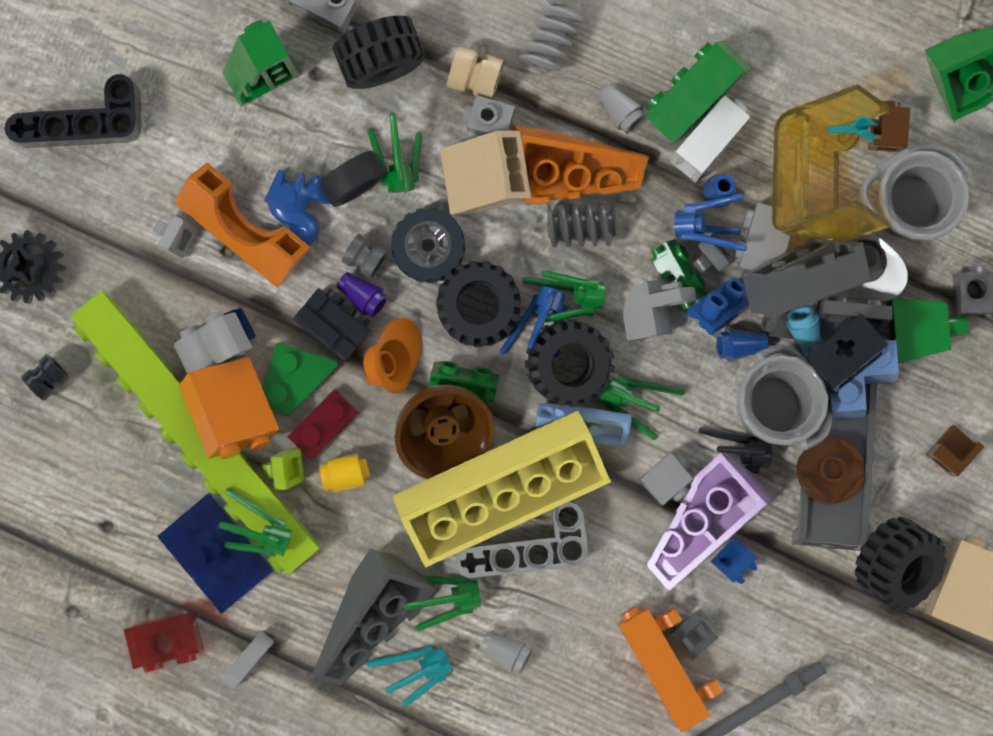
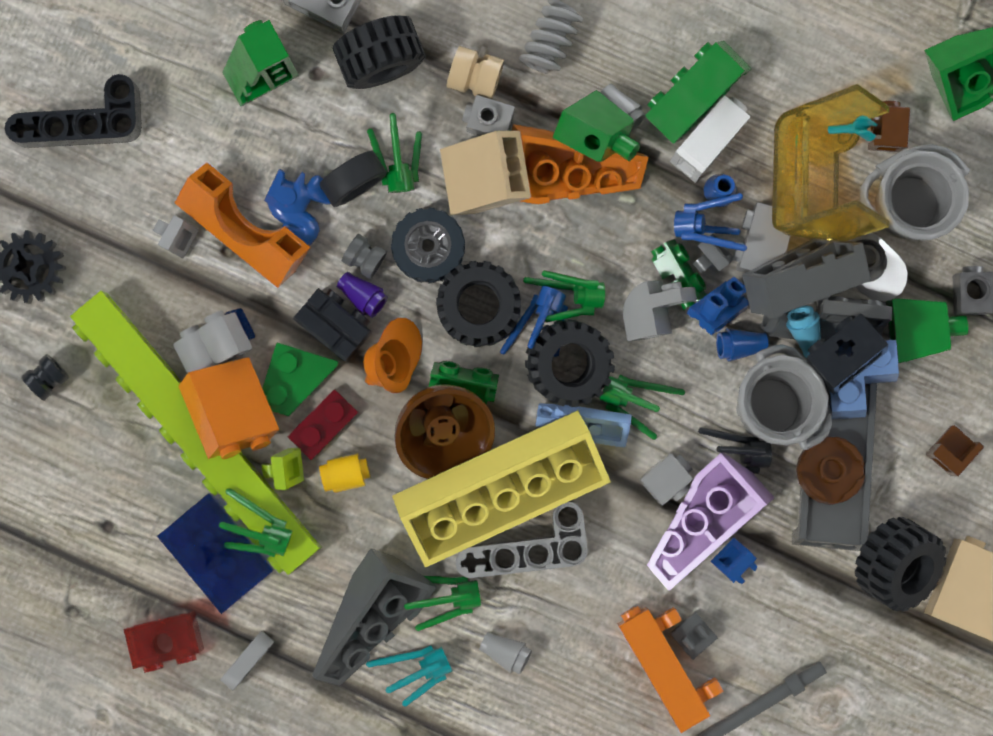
(581, 225): dark grey piece -> none
(597, 128): none -> green torso

